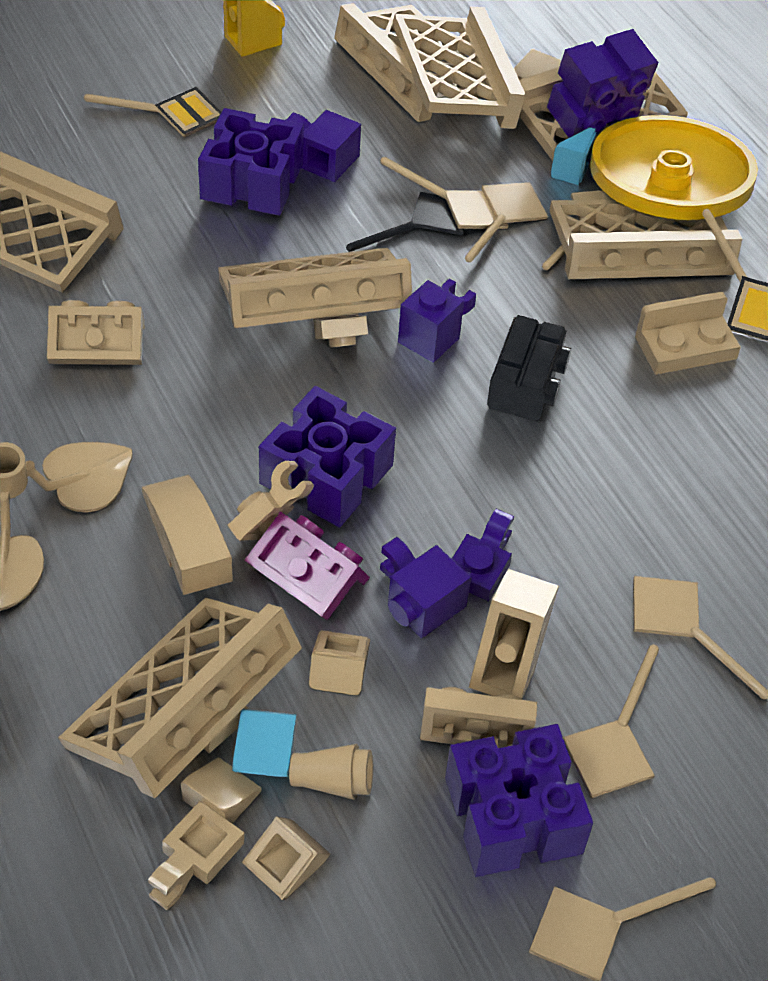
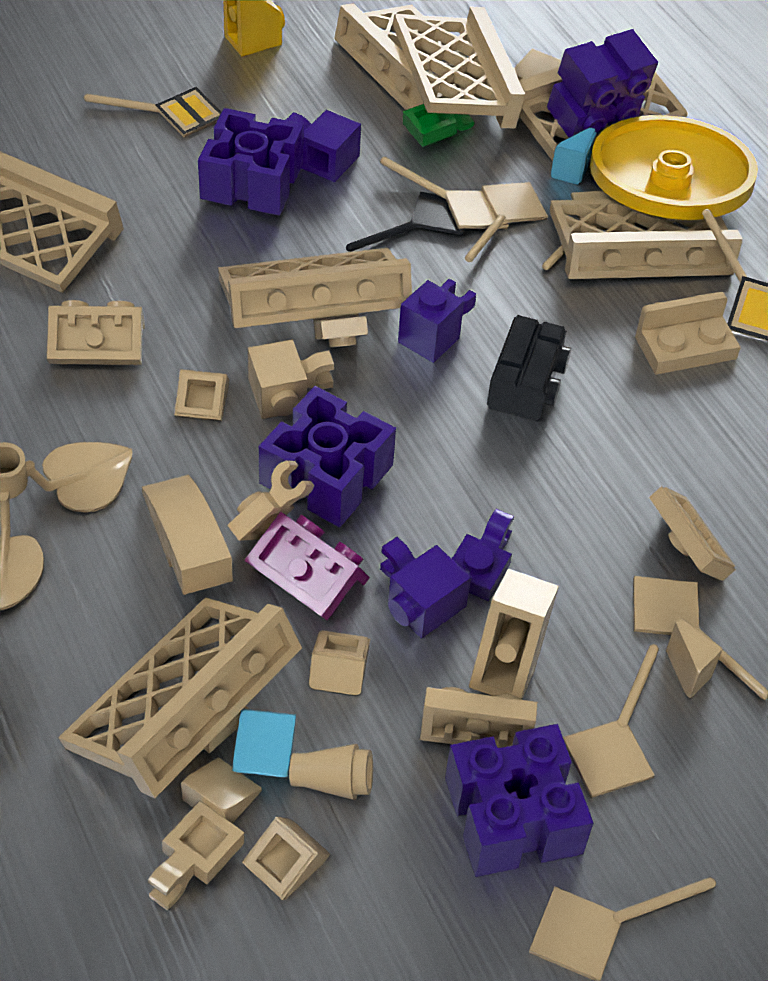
(201, 395): none -> tan slope
(282, 379): none -> tan brick
(434, 126): none -> green plate
(691, 534): none -> tan plate
(692, 656): none -> tan slope

